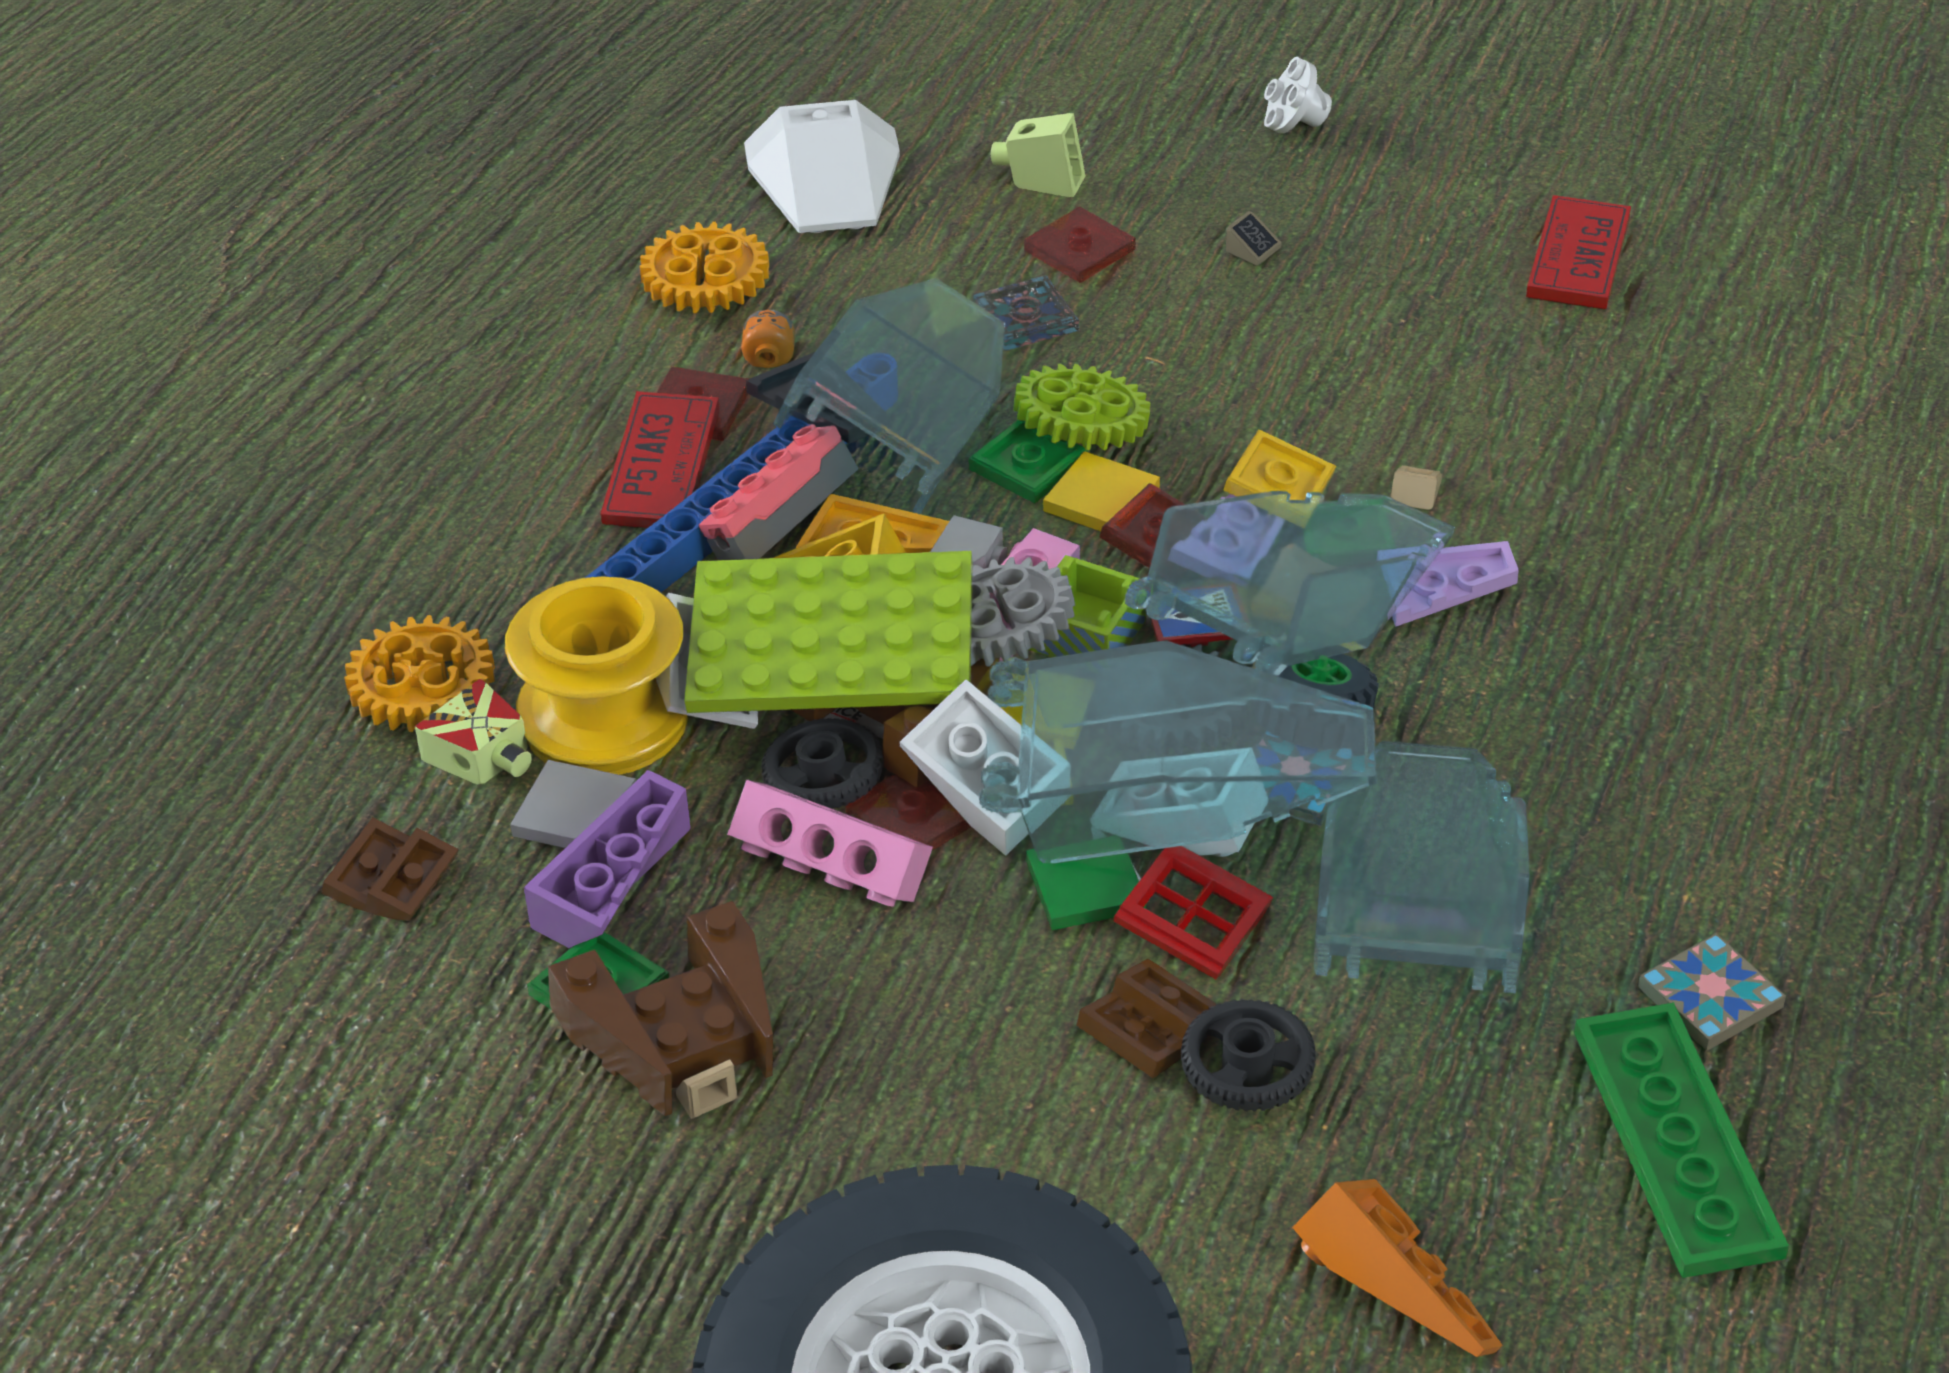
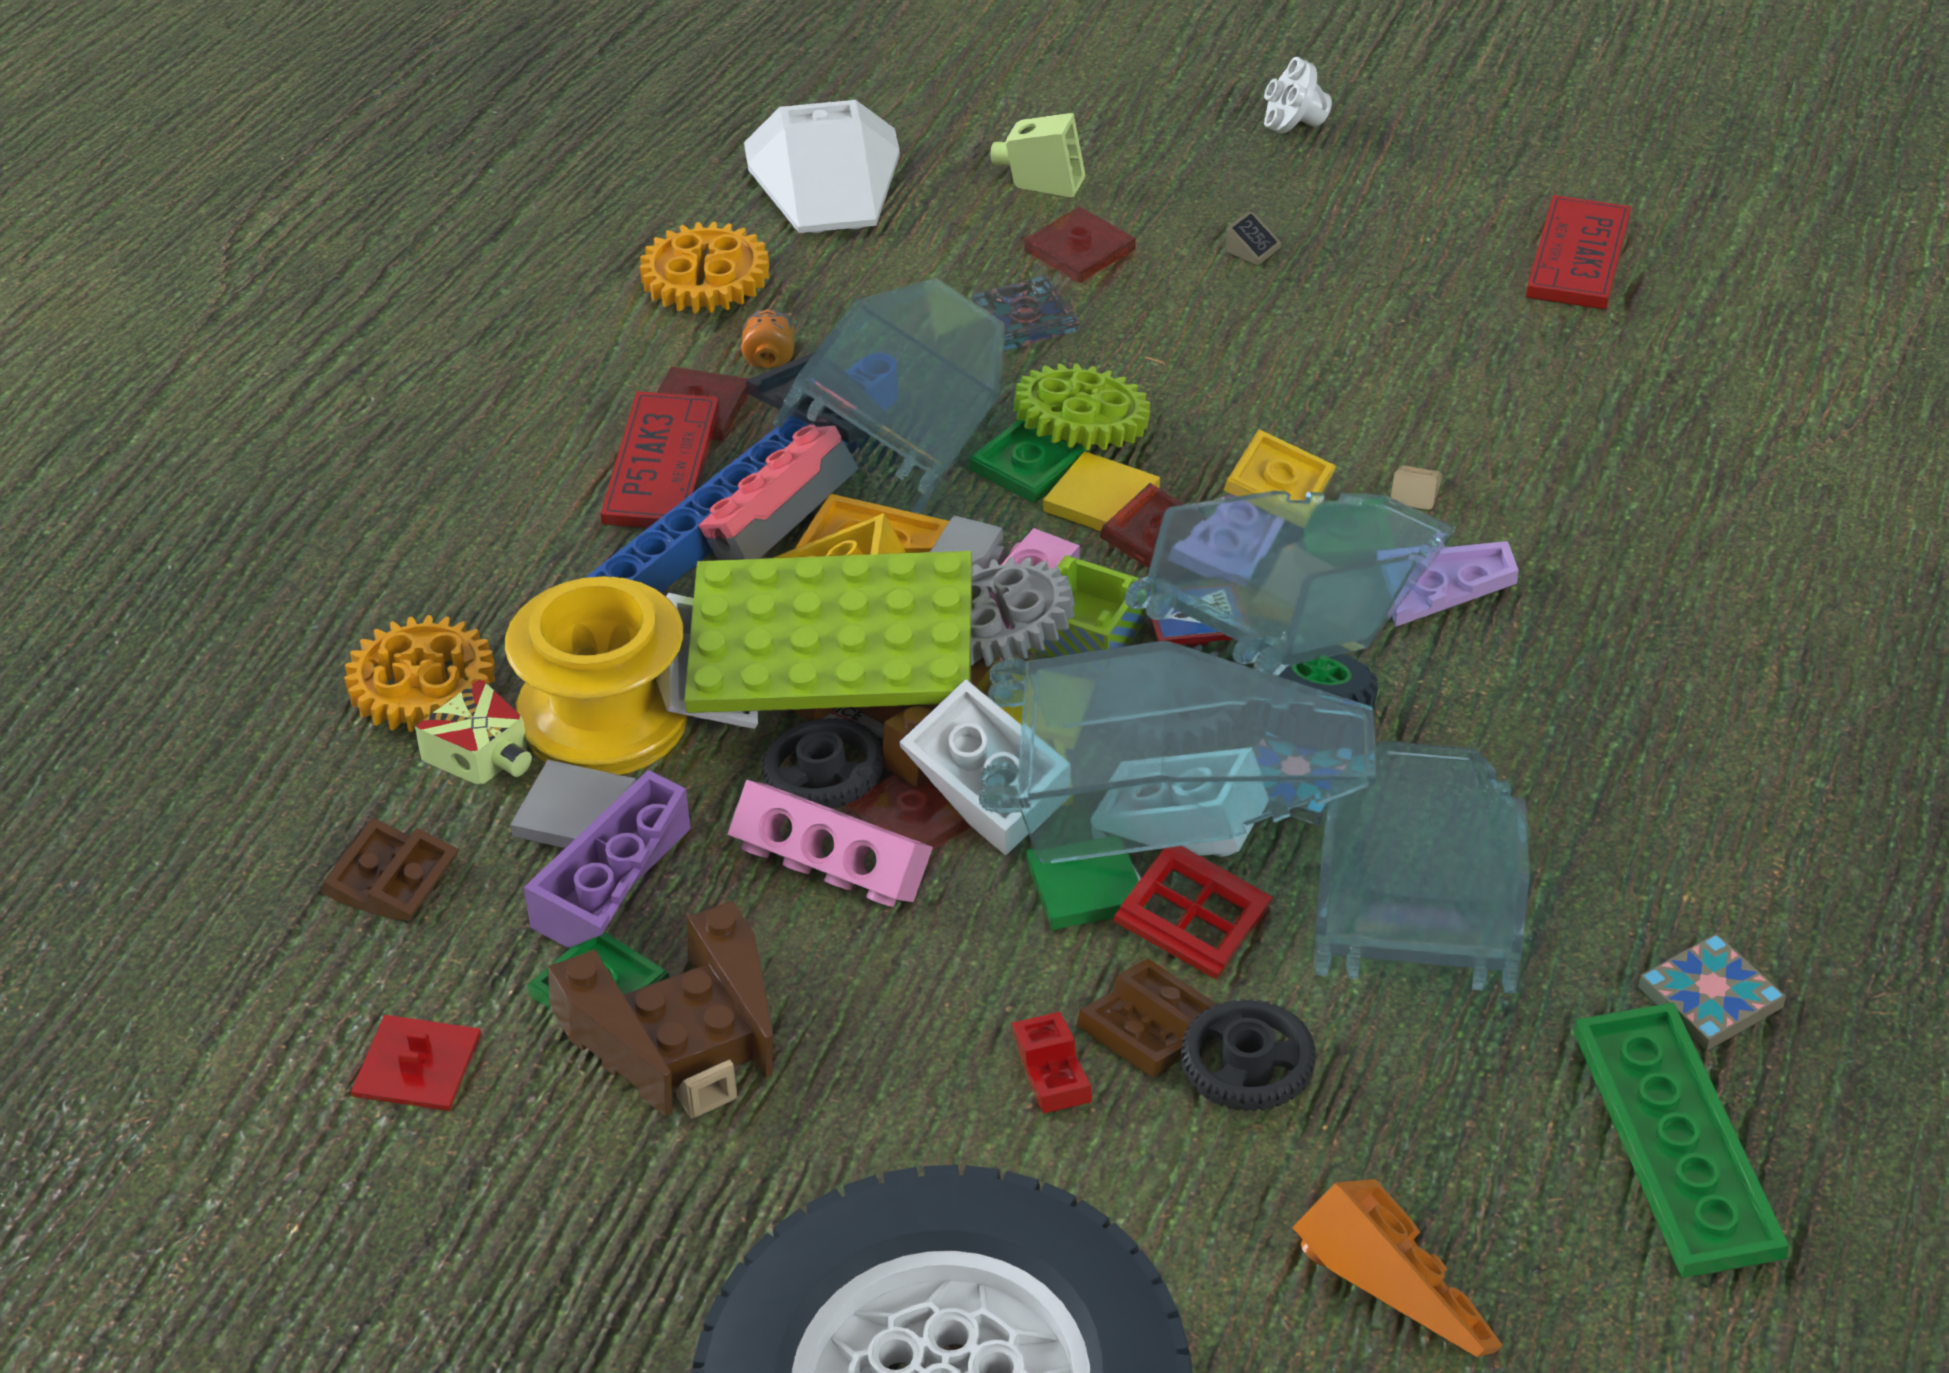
(416, 1062): none -> red piece
(1051, 1062): none -> red slope

